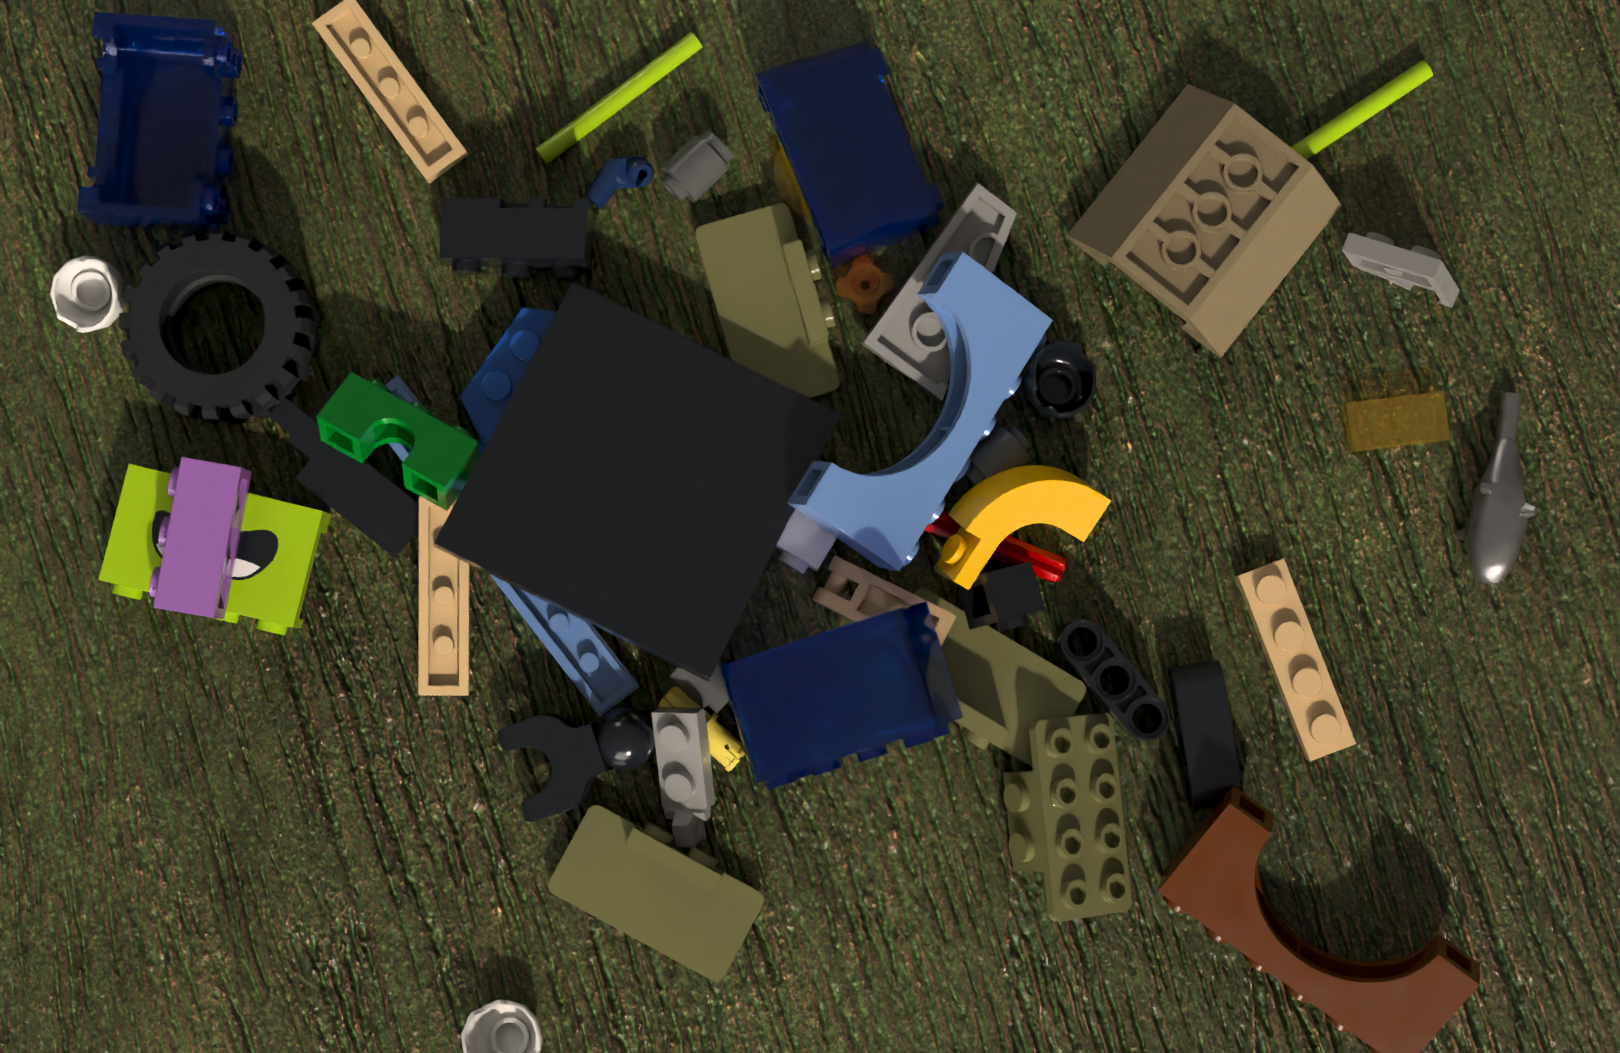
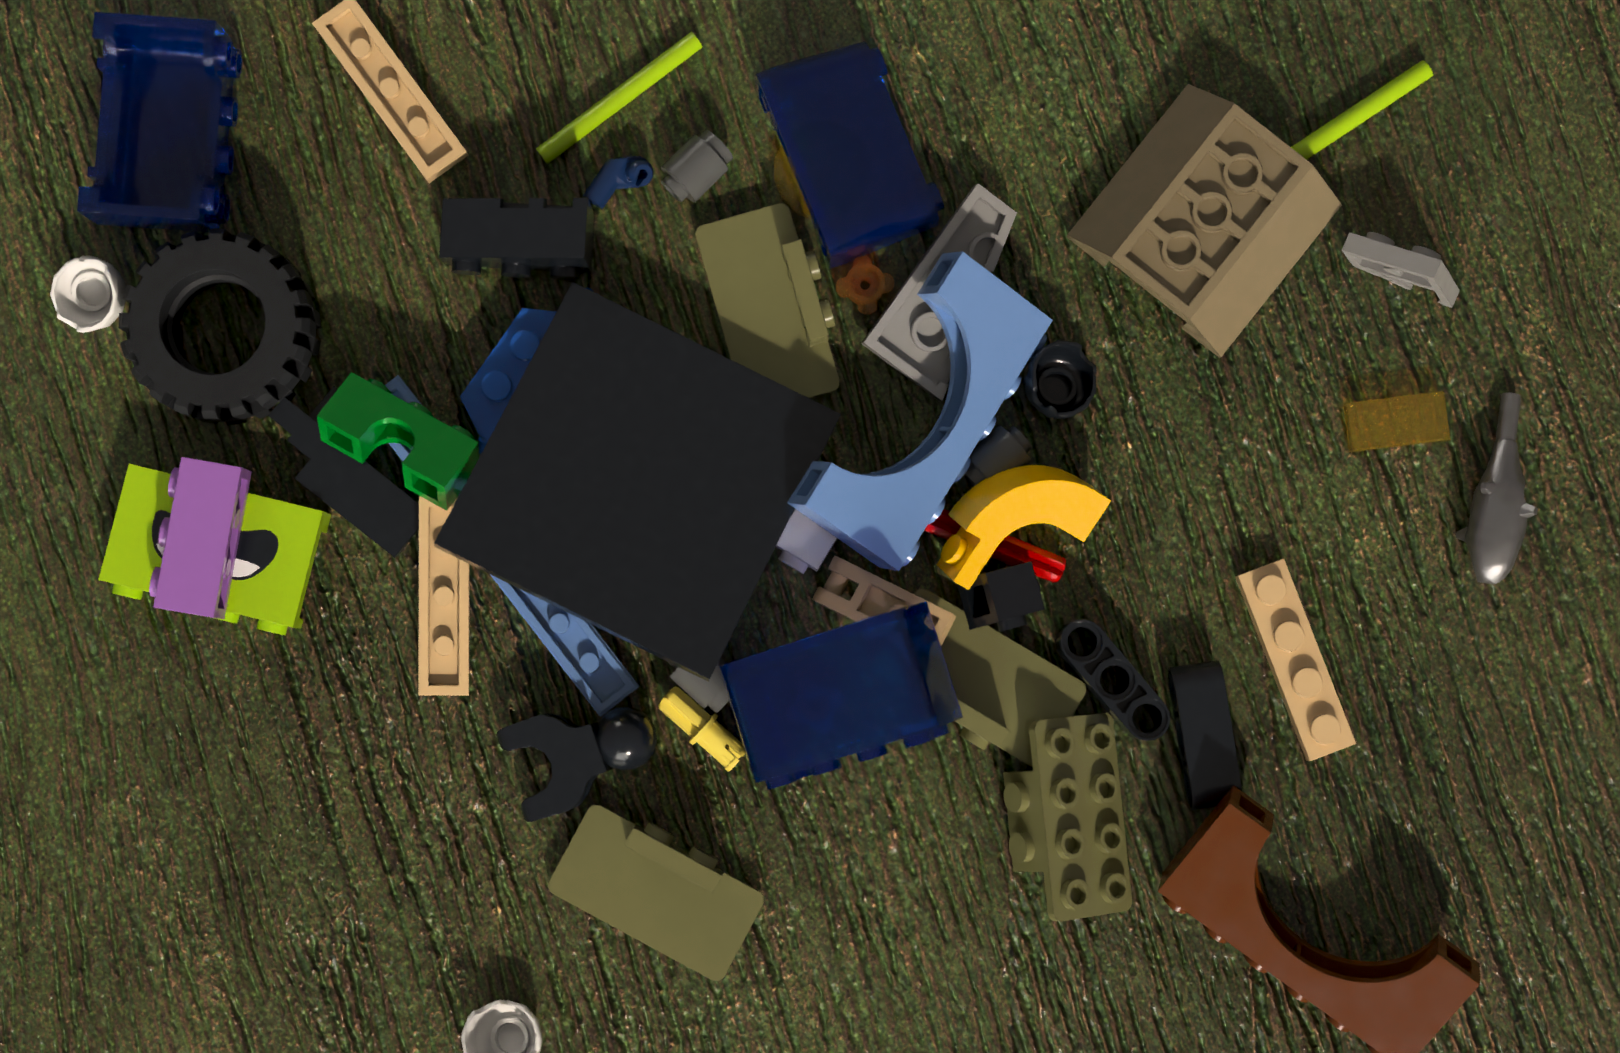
(684, 771): light grey hinge -> none

